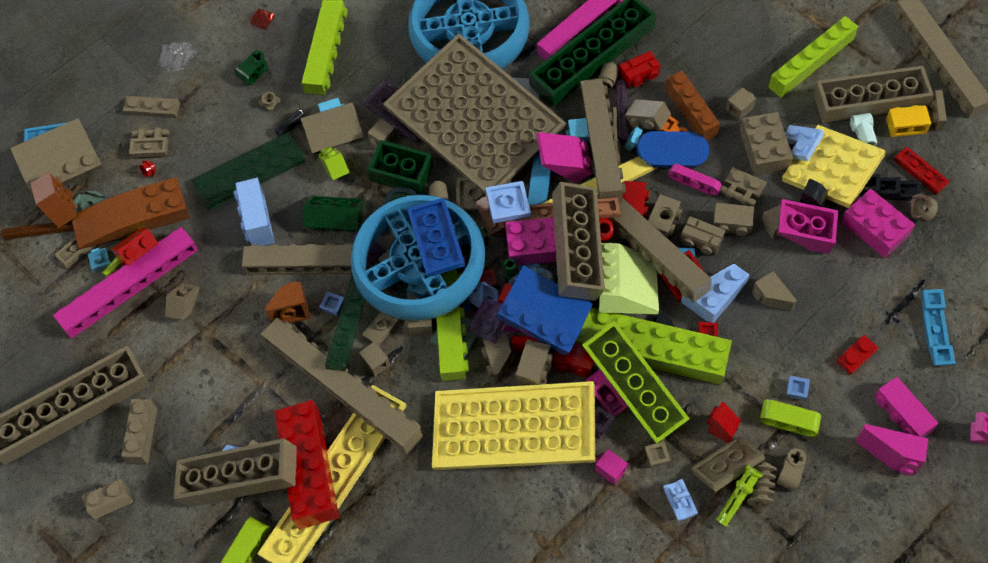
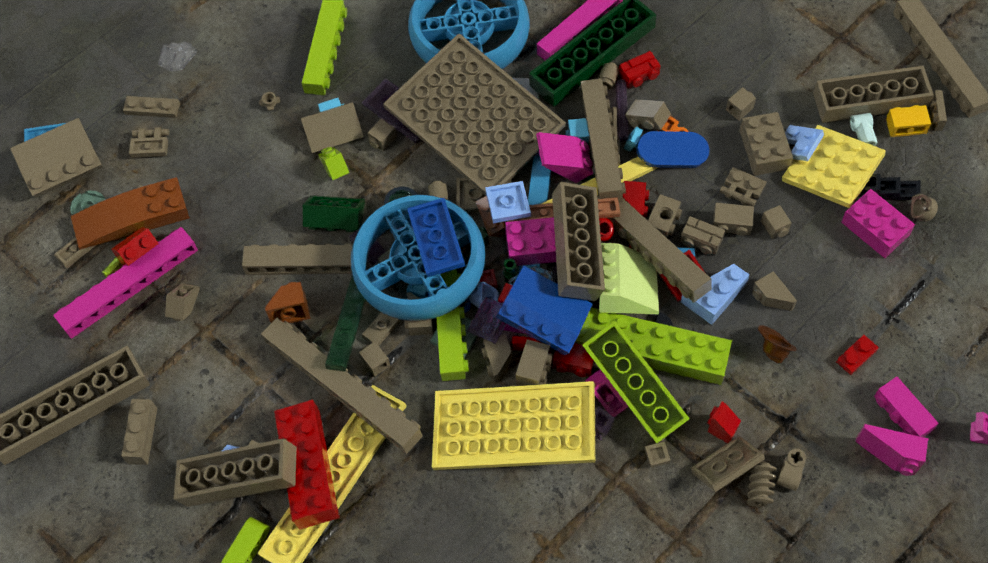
(33, 230): reddish brown axle -> none
(54, 199): dark orange brick -> none
(99, 259): medium azure tile -> none
(107, 499): dark tan brick -> none
(147, 168): red plate -> none
(252, 69): dark green piece -> none
(253, 212): light blue brick -> none
(261, 163): clear green plate -> none
(262, 18): clear red tile -> none
(289, 123): black axle -> none
(332, 304): medium blue plate -> none
(400, 166): dark green brick -> none
(610, 466): dark pink brick -> none
(680, 500): light blue hips -> none
(692, 105): dark orange brick -> none
(695, 179): dark pink beam -> none
(708, 328): red tile -> none
(744, 487): lime pin -> none
(775, 345): none -> reddish brown piece
(790, 418): lime beam -> none
(797, 388): medium blue plate -> none
(808, 225): dark pink slope -> none
(813, 56): lime brick -> none
(814, 194): black brick -> none
(921, 170): red tile -> none
(935, 328): dark azure slope -> none

